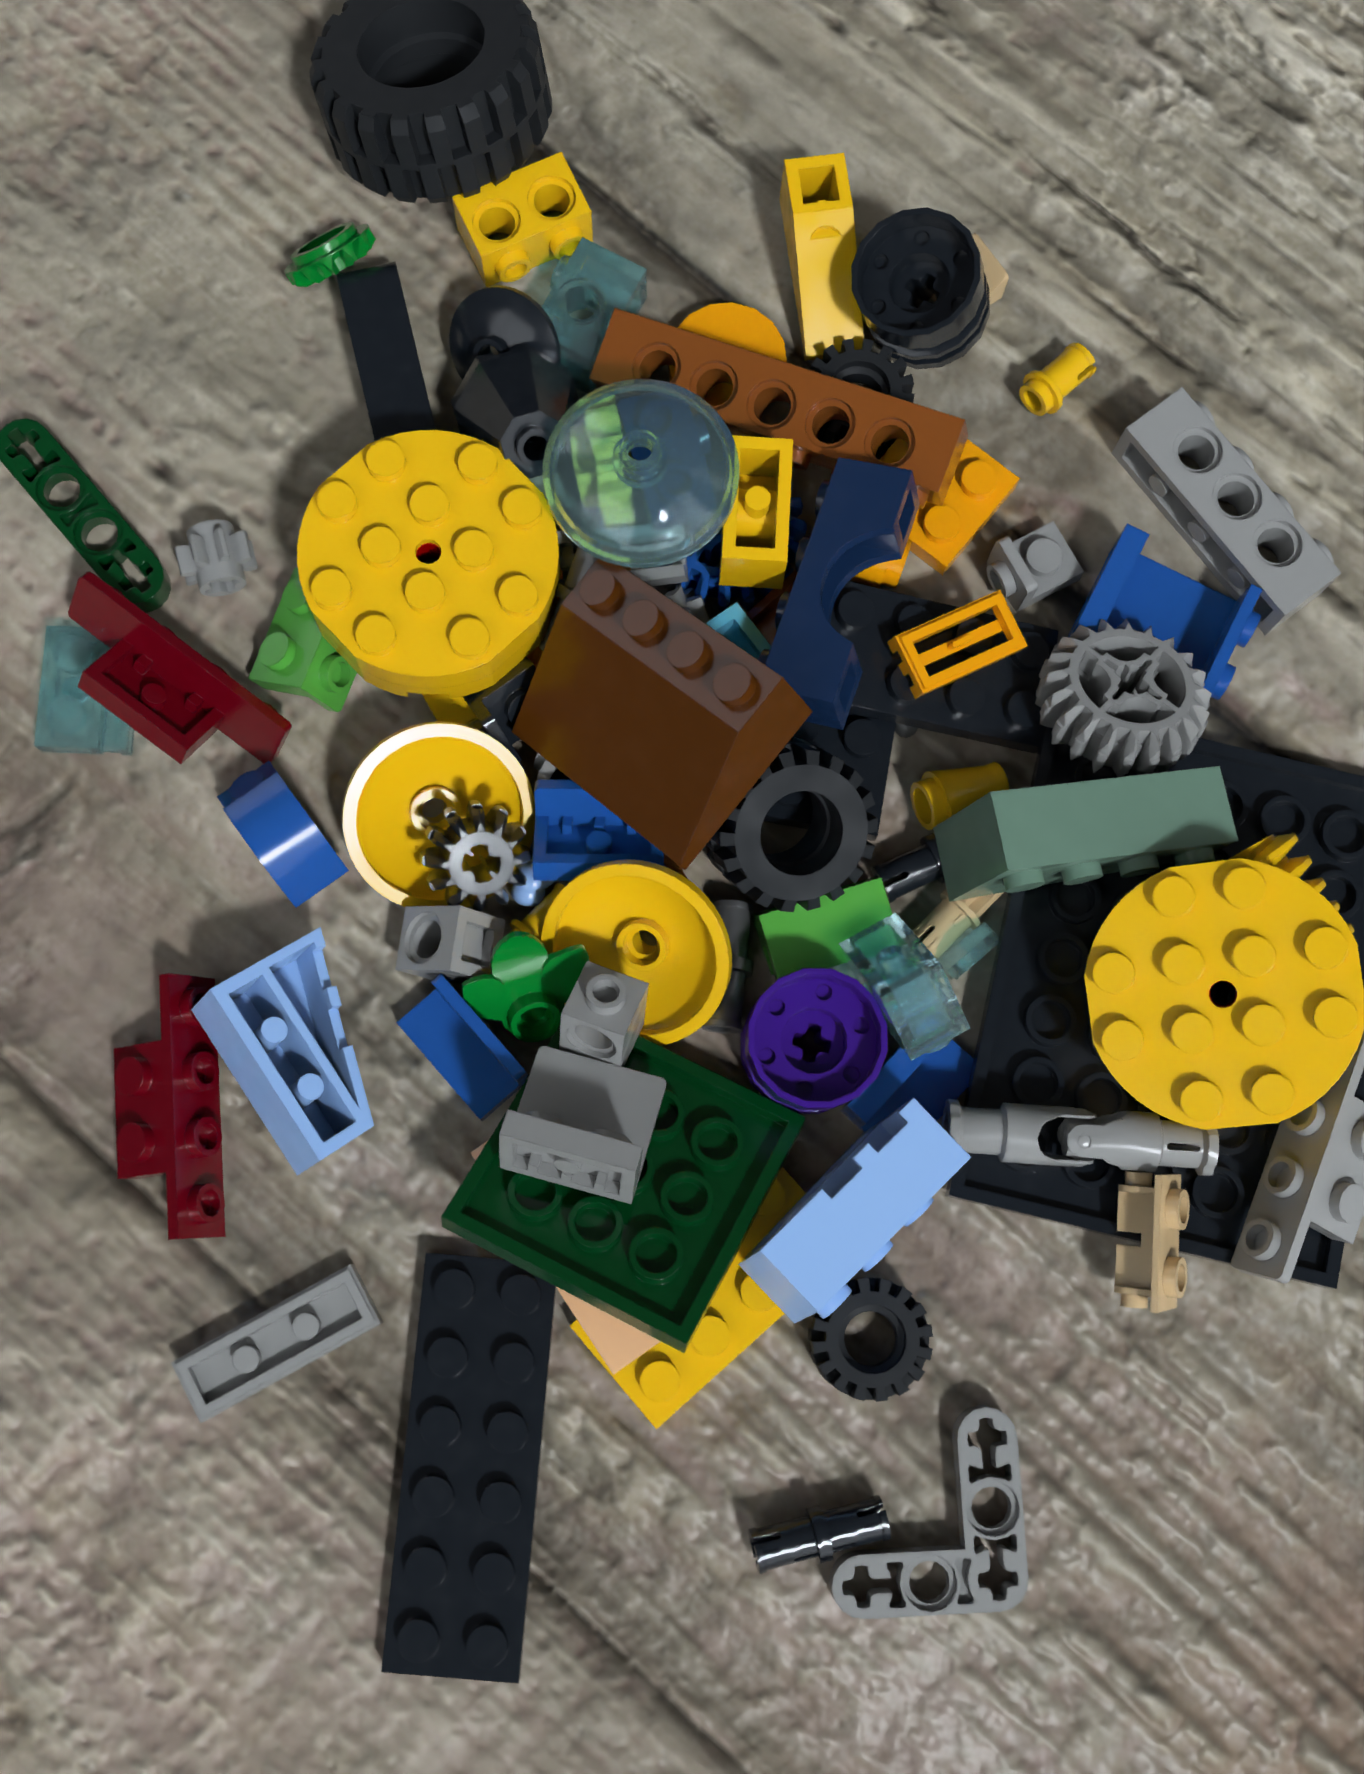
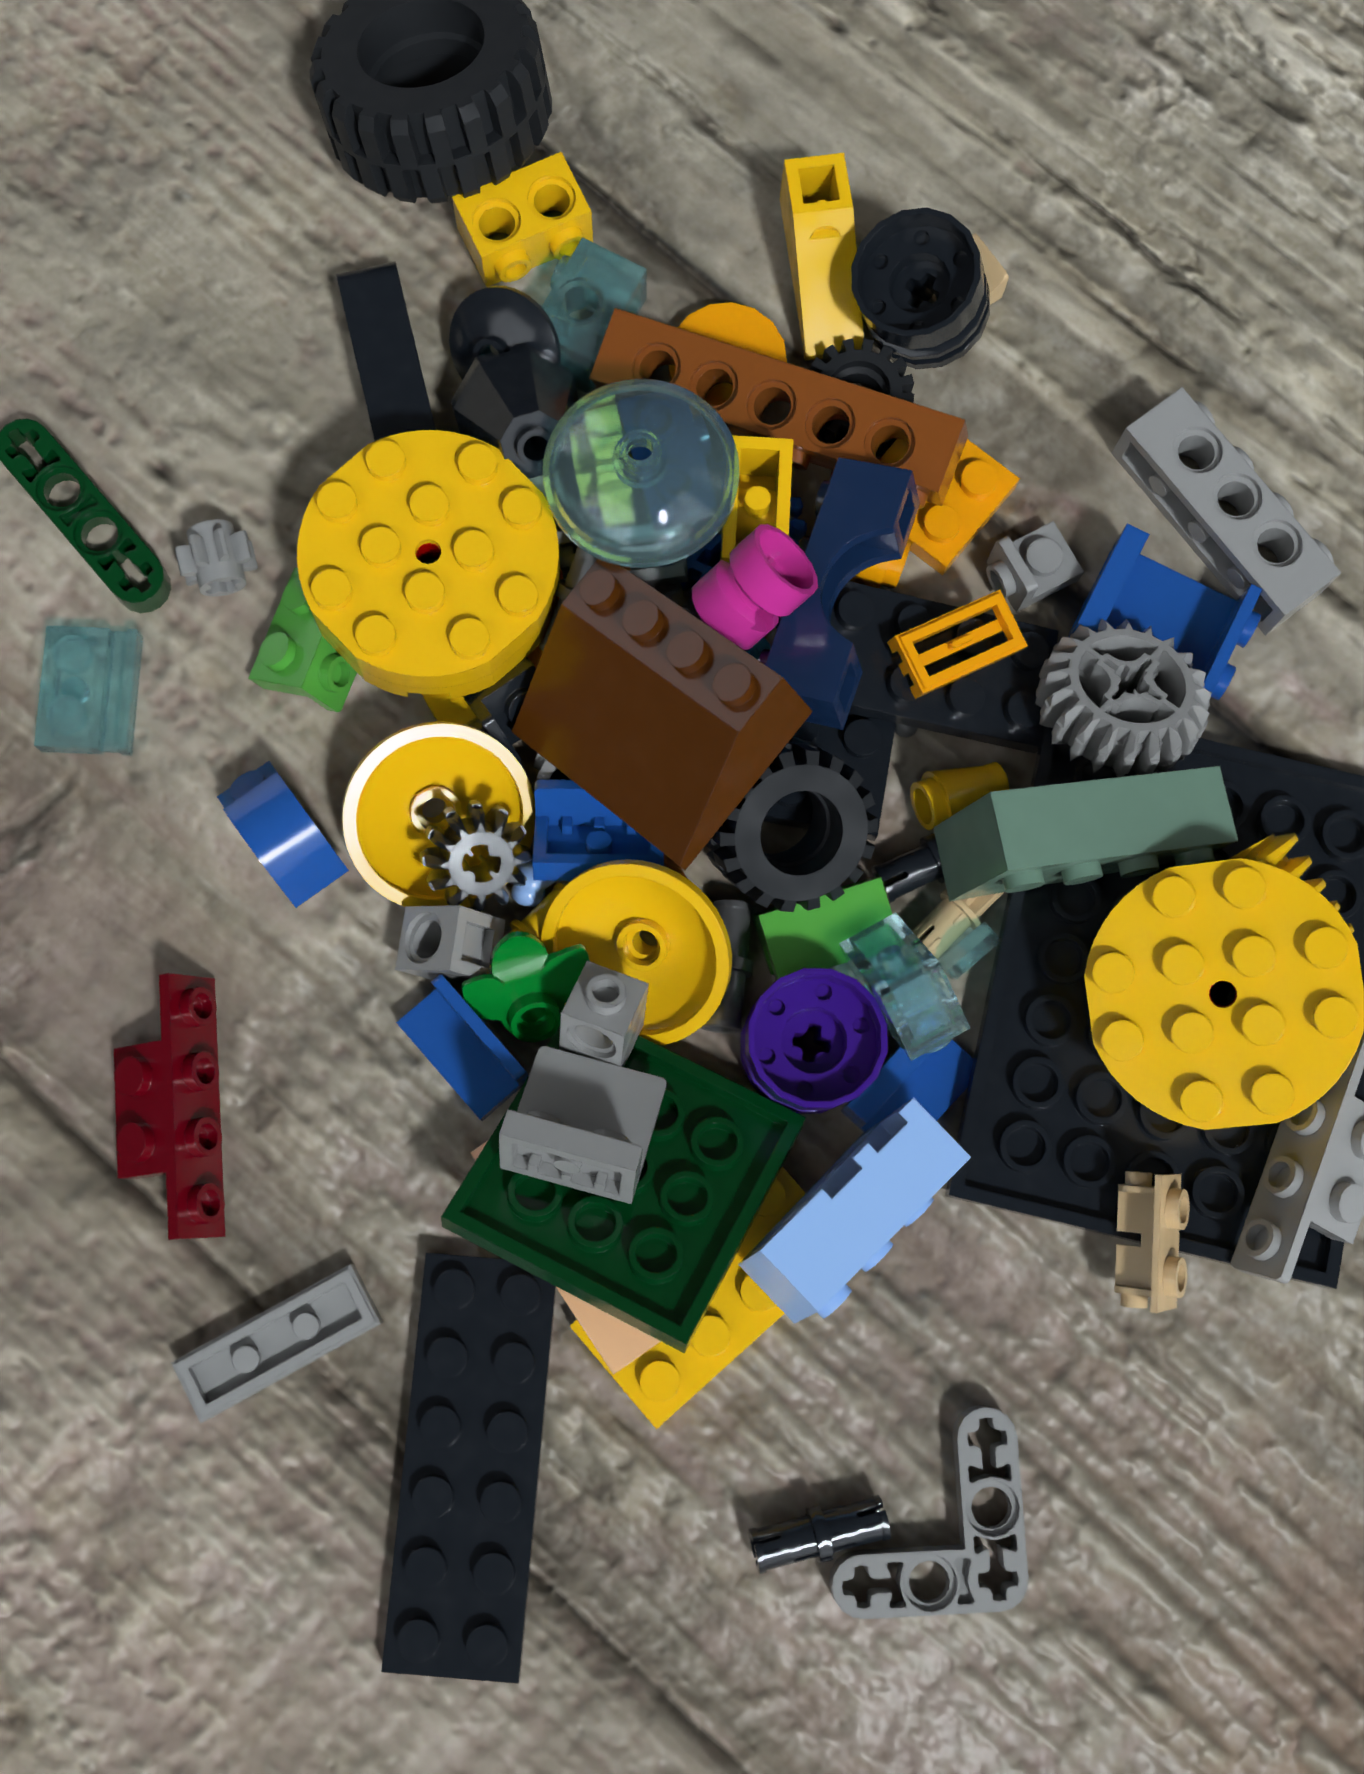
(165, 684): dark red bracket -> none
(289, 1050): light blue wedge -> none
(329, 253): green gear -> none
(761, 583): none -> dark pink wheel
(899, 1368): black tyre -> none
(1046, 388): yellow pin -> none
(1121, 1139): light grey piece -> none

